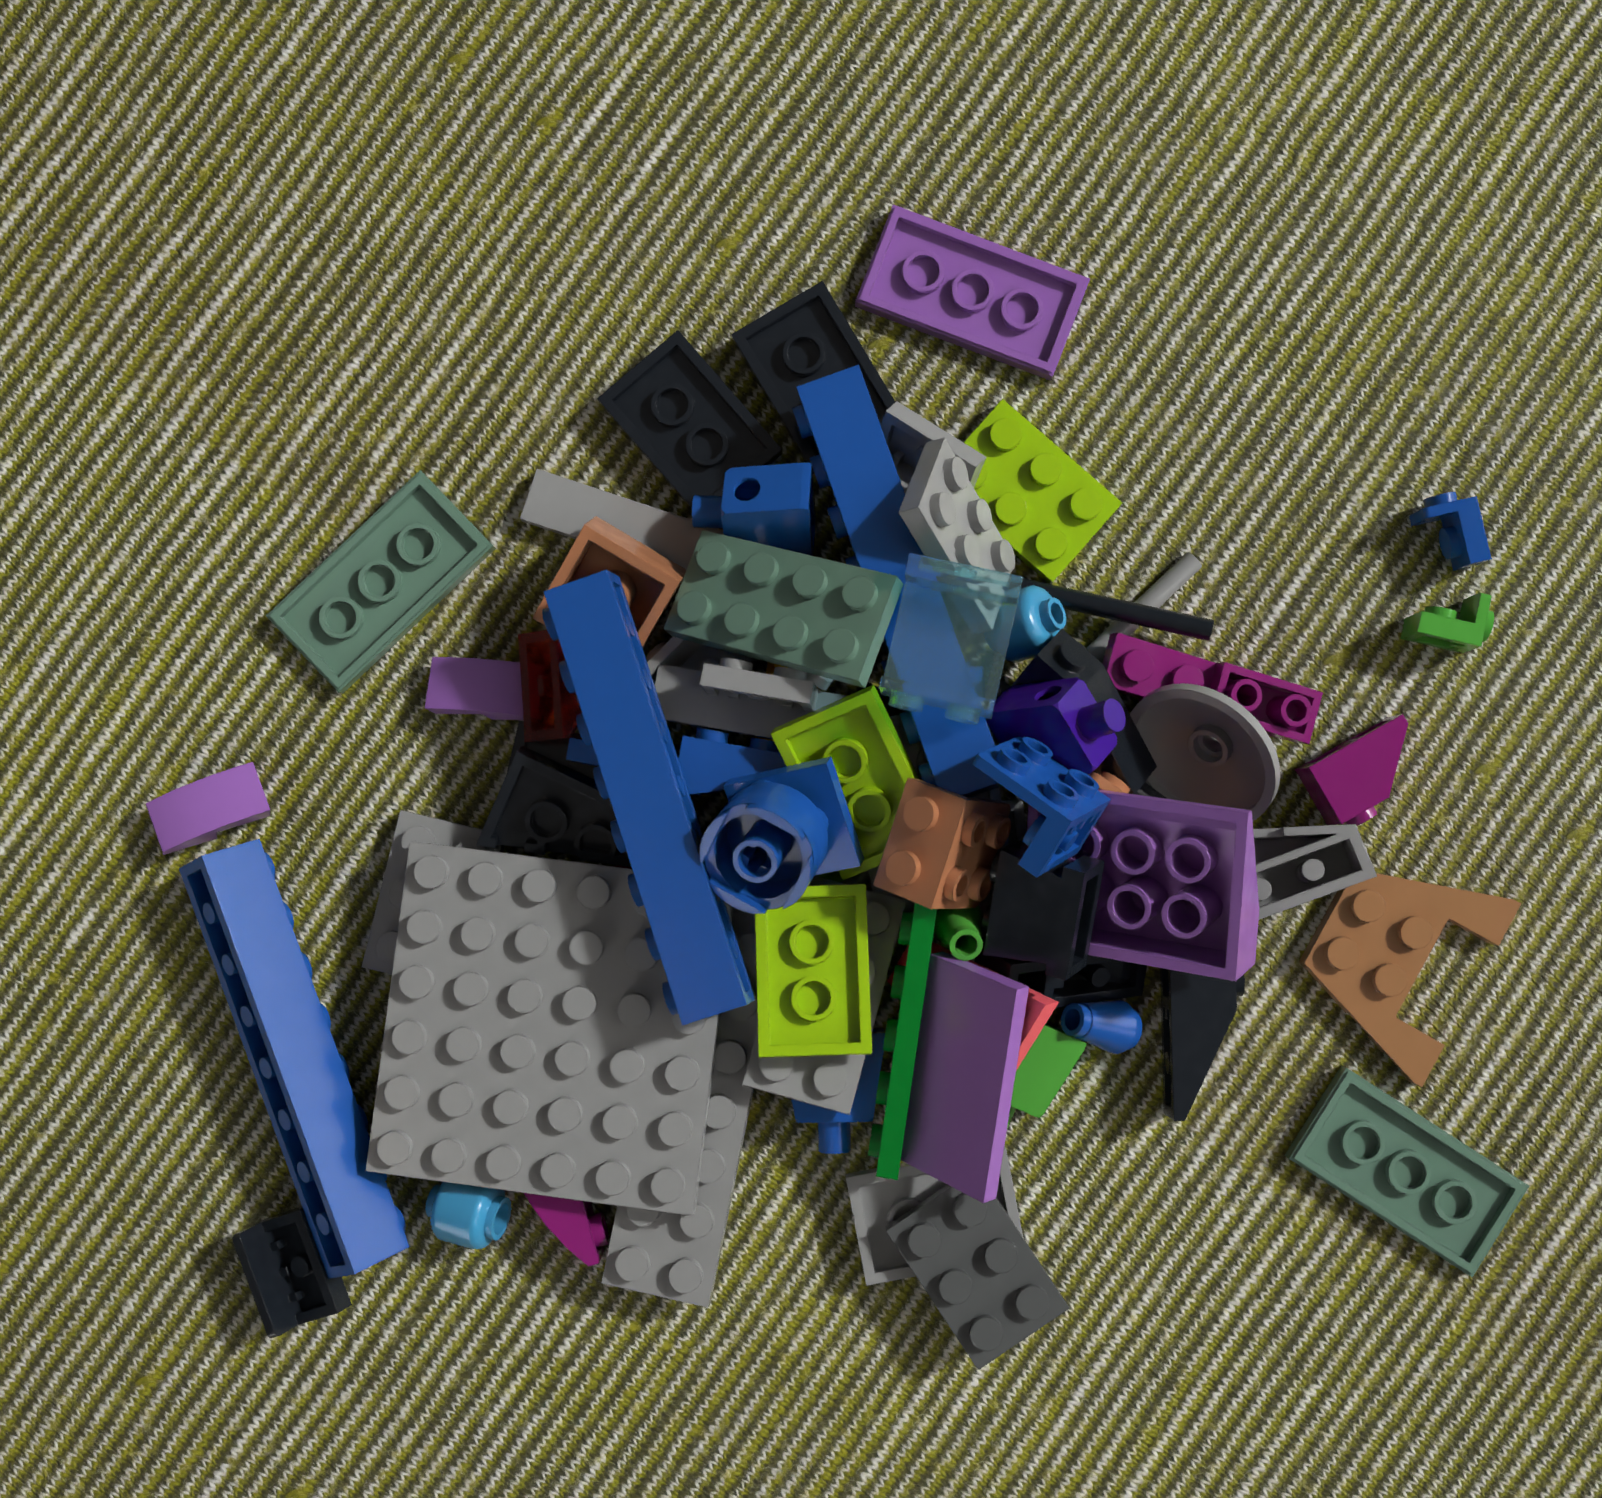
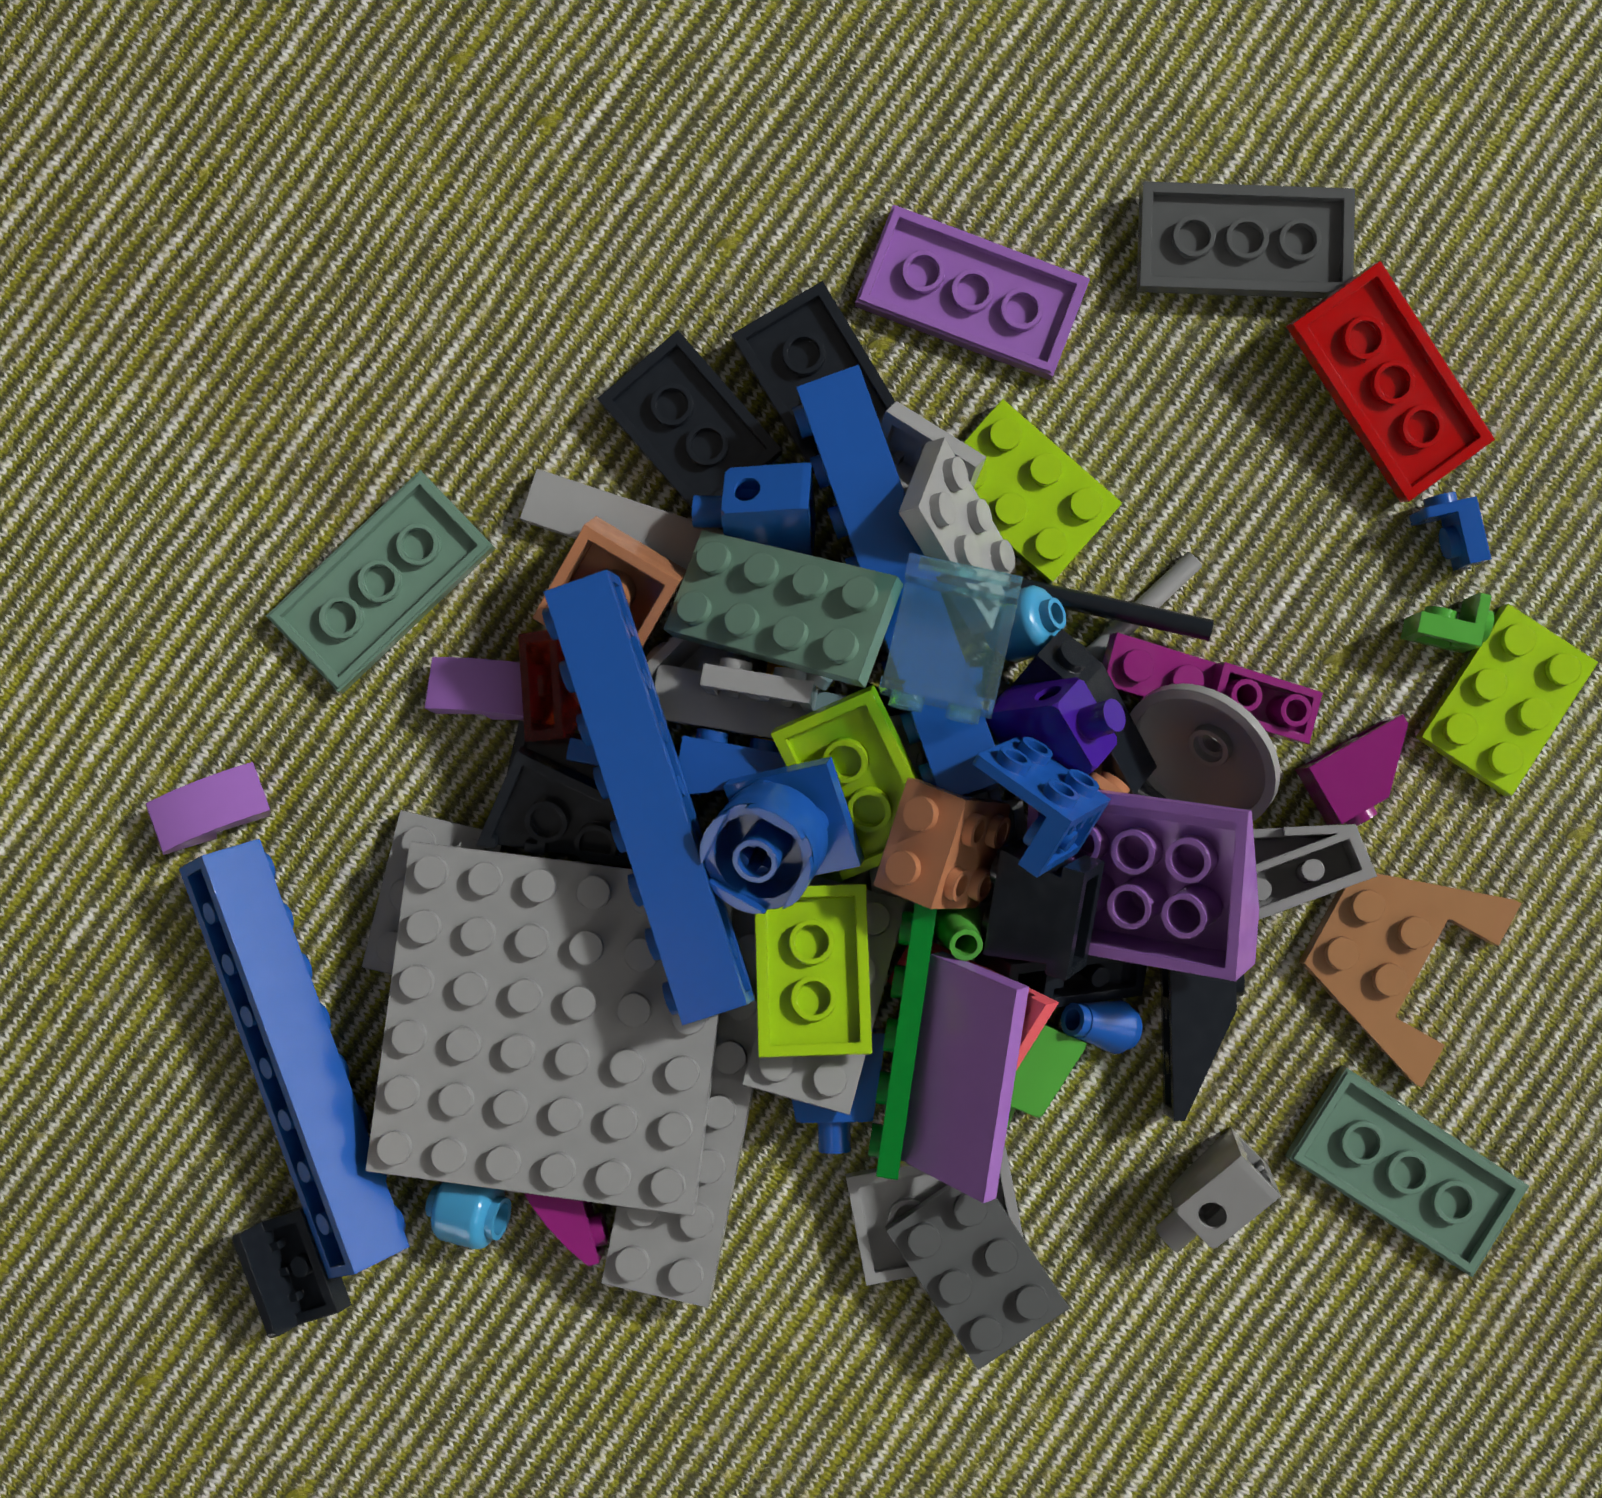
(1218, 1194): none -> light grey torso
(1244, 239): none -> dark grey plate
(1390, 382): none -> red plate
(1507, 700): none -> lime plate

